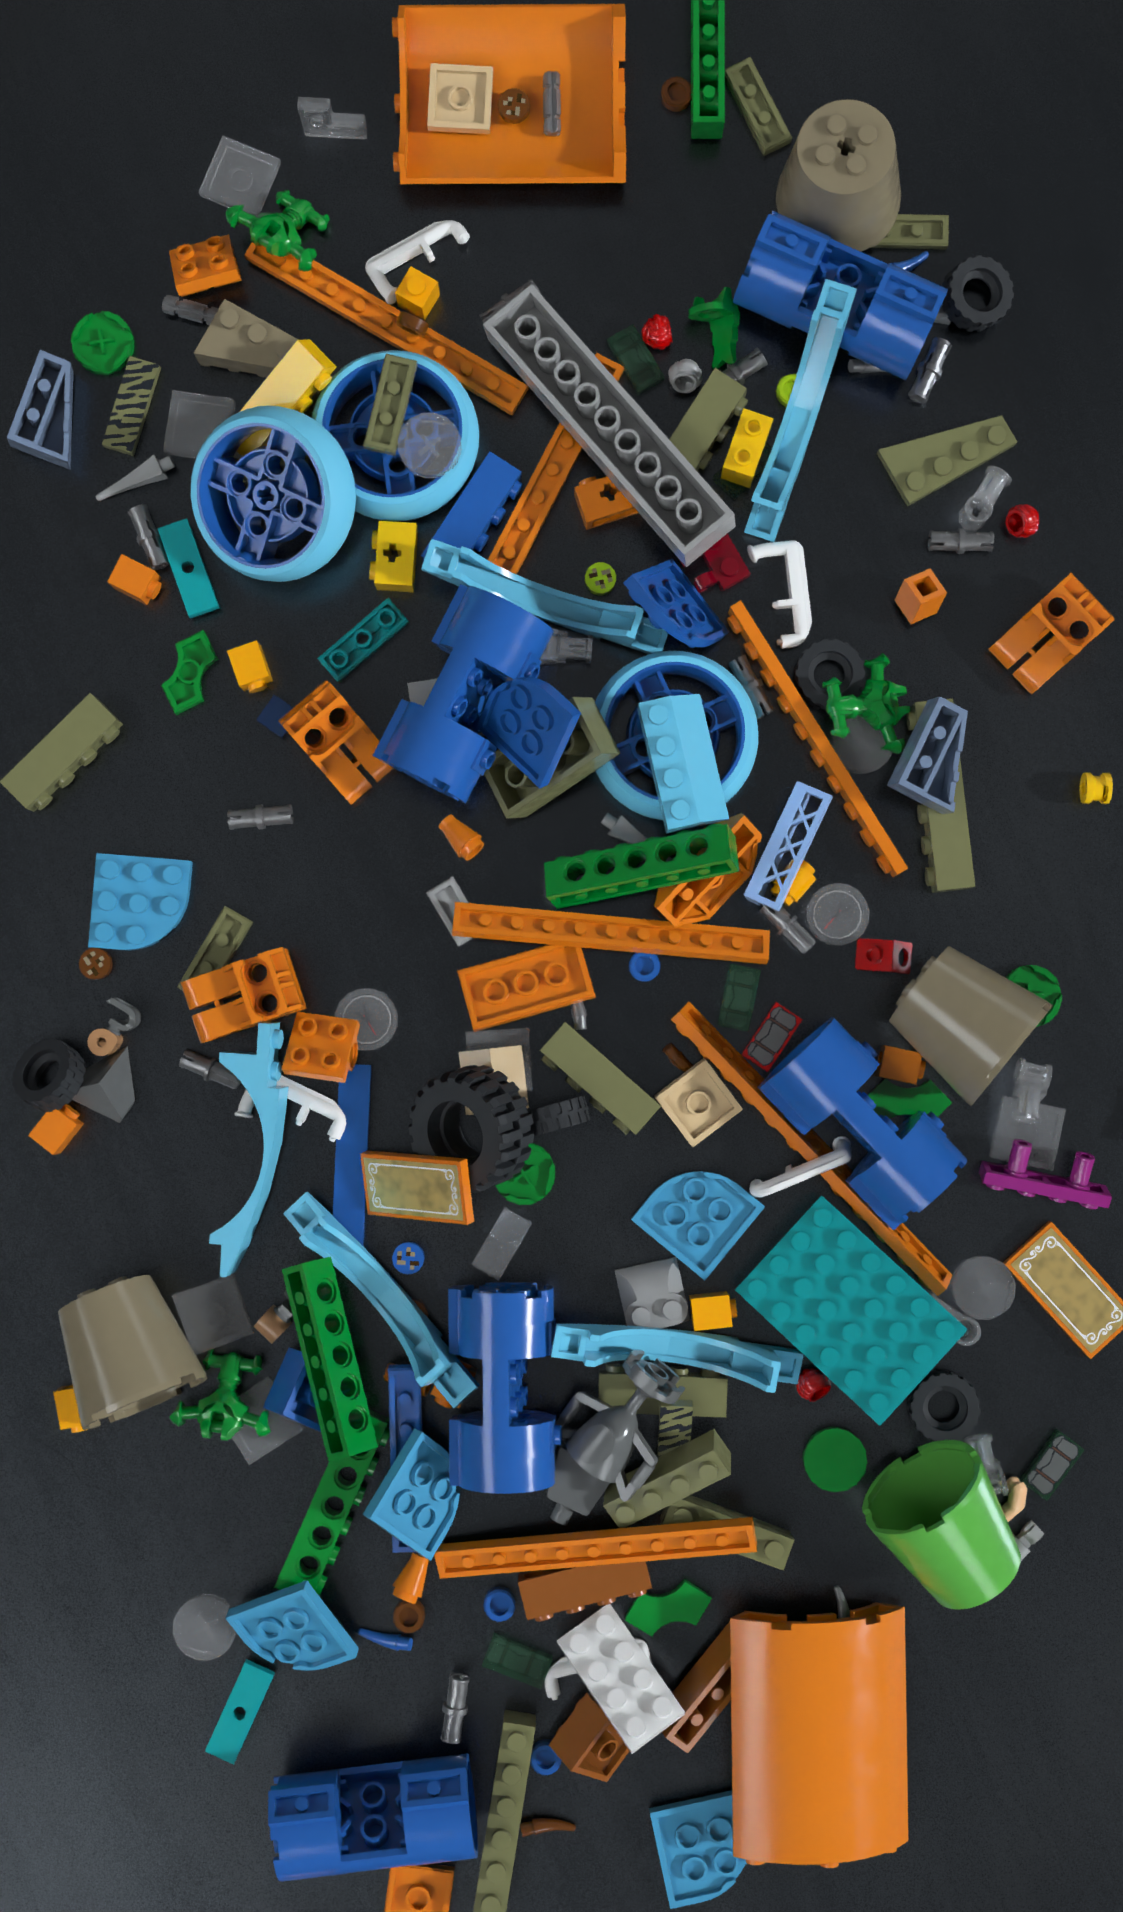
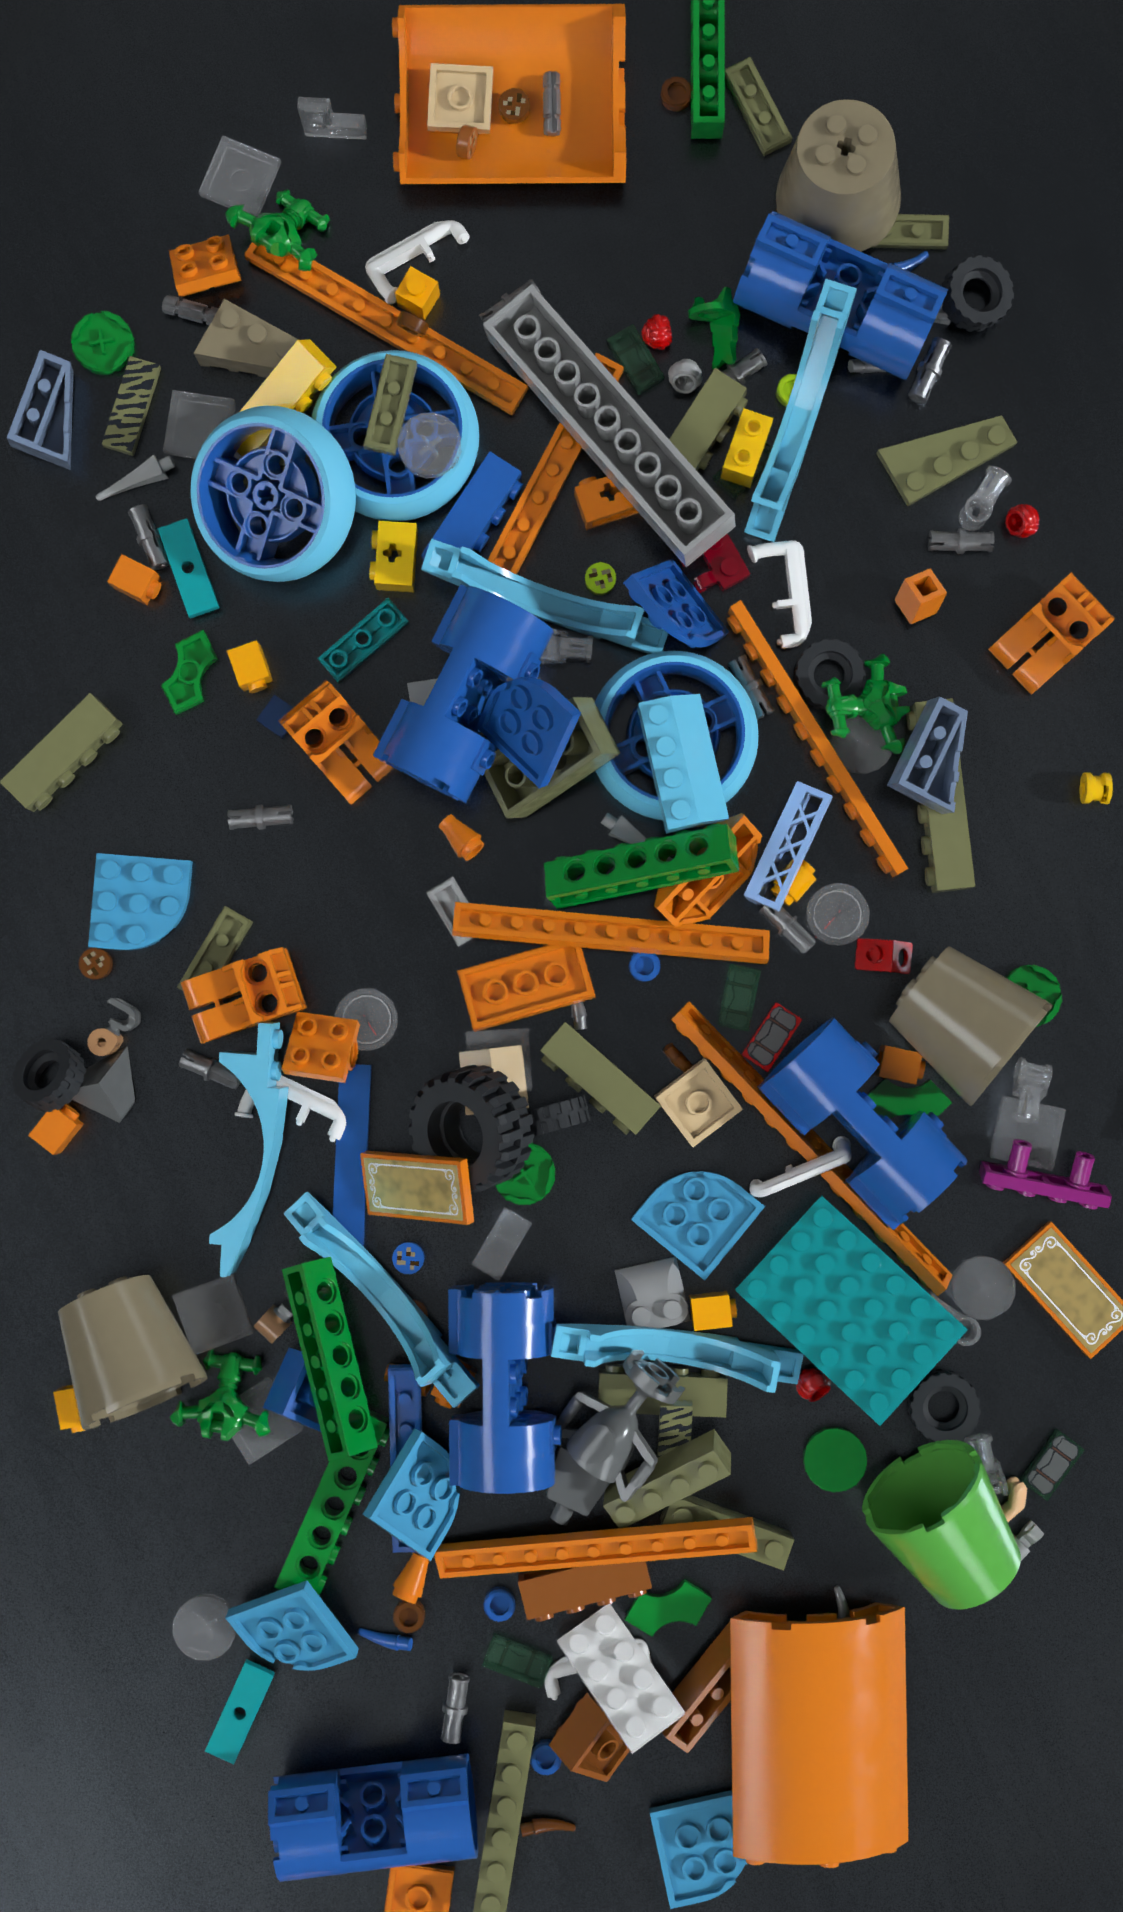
(466, 141): none -> dark orange tile

